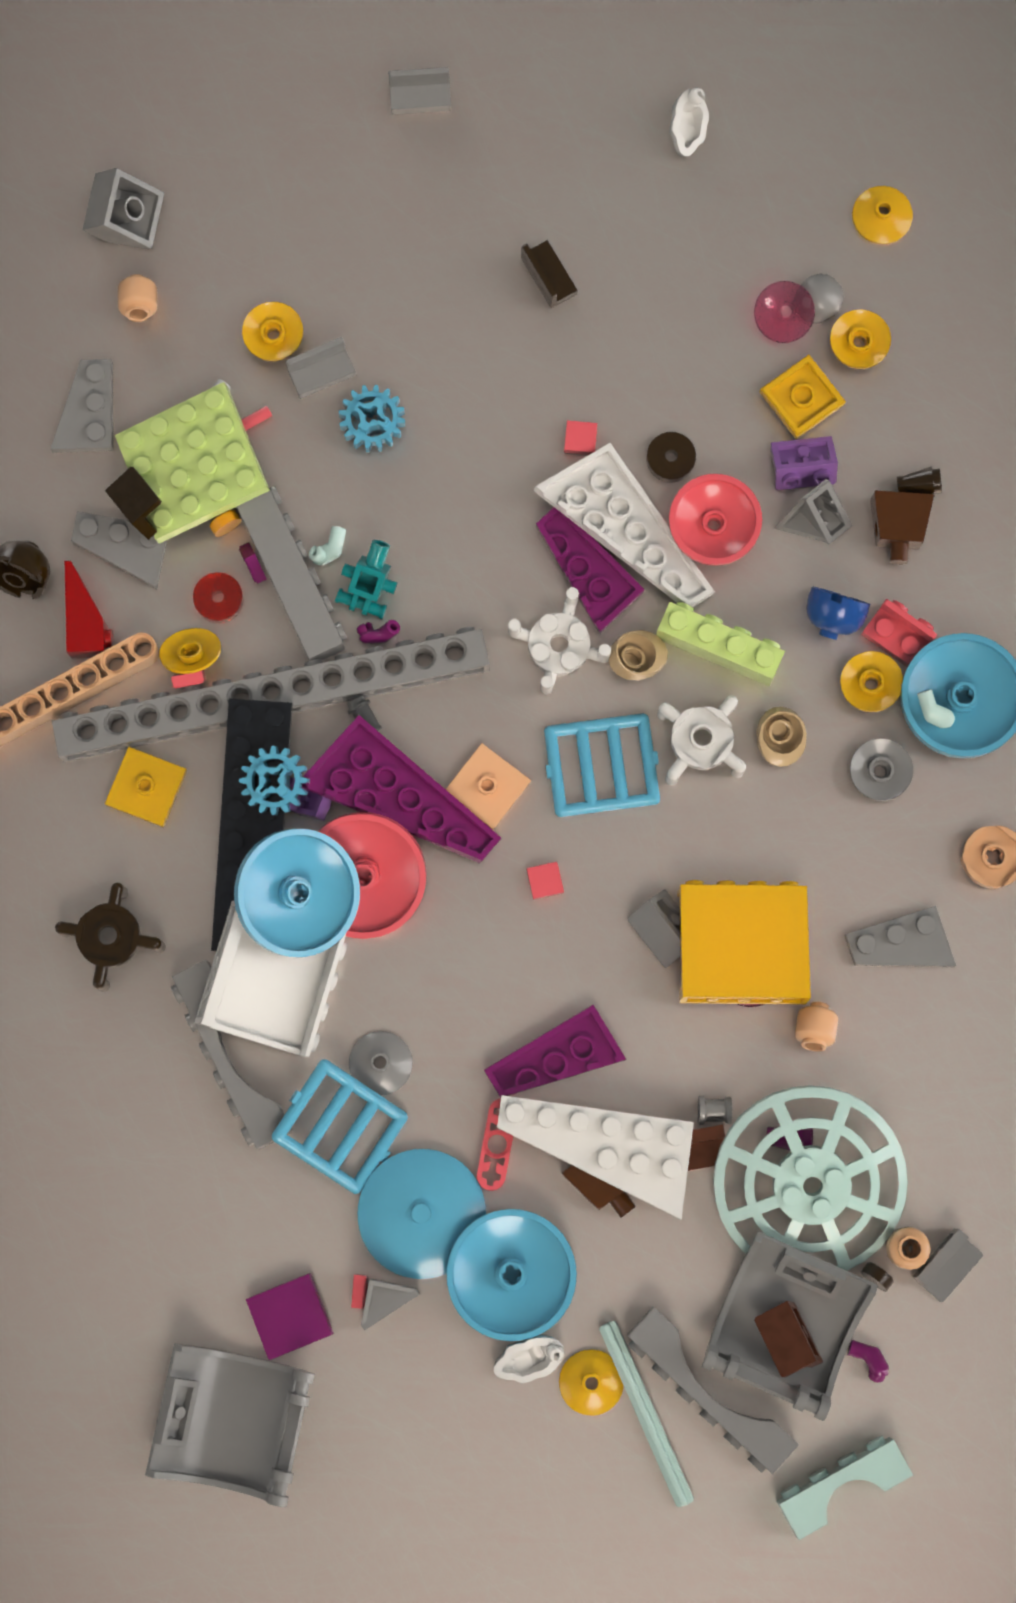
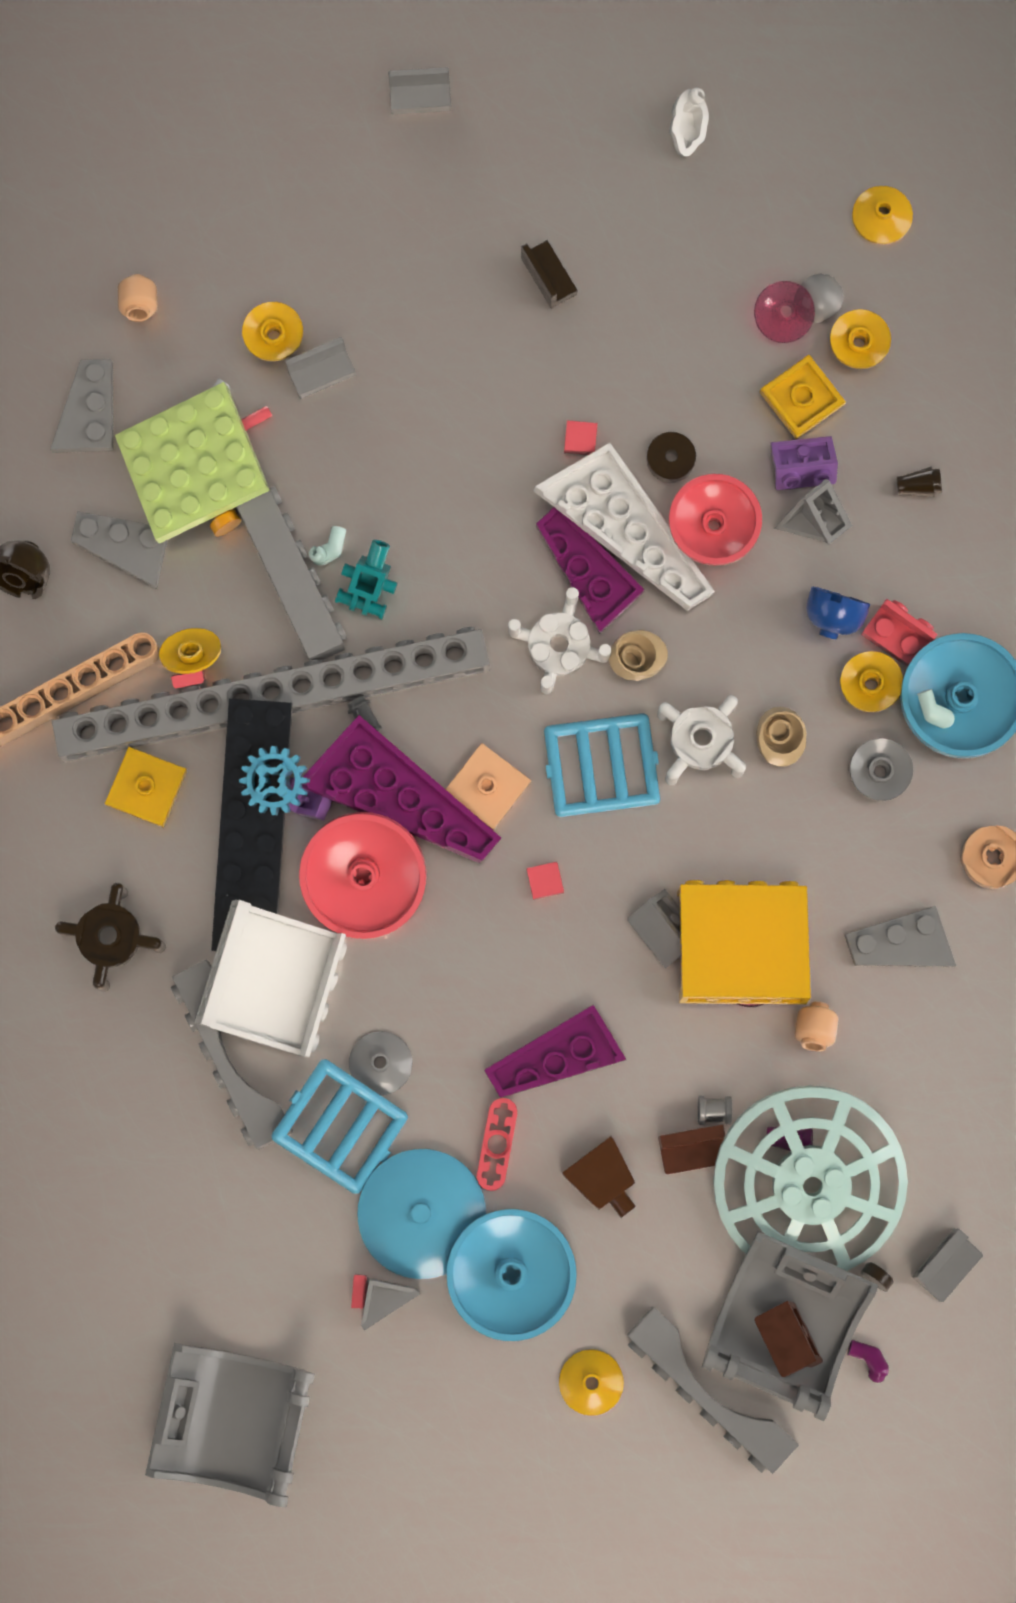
(85, 627): red slope -> none
(123, 209): light grey slope -> none
(135, 500): dark brown panel -> none
(218, 611): clear red piece -> none
(252, 563): magenta tile -> none
(289, 1316): magenta slope -> none
(297, 892): medium azure dish -> none
(377, 407): medium azure gear -> none
(381, 635): magenta arm -> none
(529, 1359): white arm -> none
(623, 1149): white wing -> none
(646, 1414): light aqua axle -> none
(720, 643): yellowish green brick -> none
(807, 1506): light aqua arch -> none
(900, 522): reddish brown torso -> none
(919, 1248): light nougat head -> none

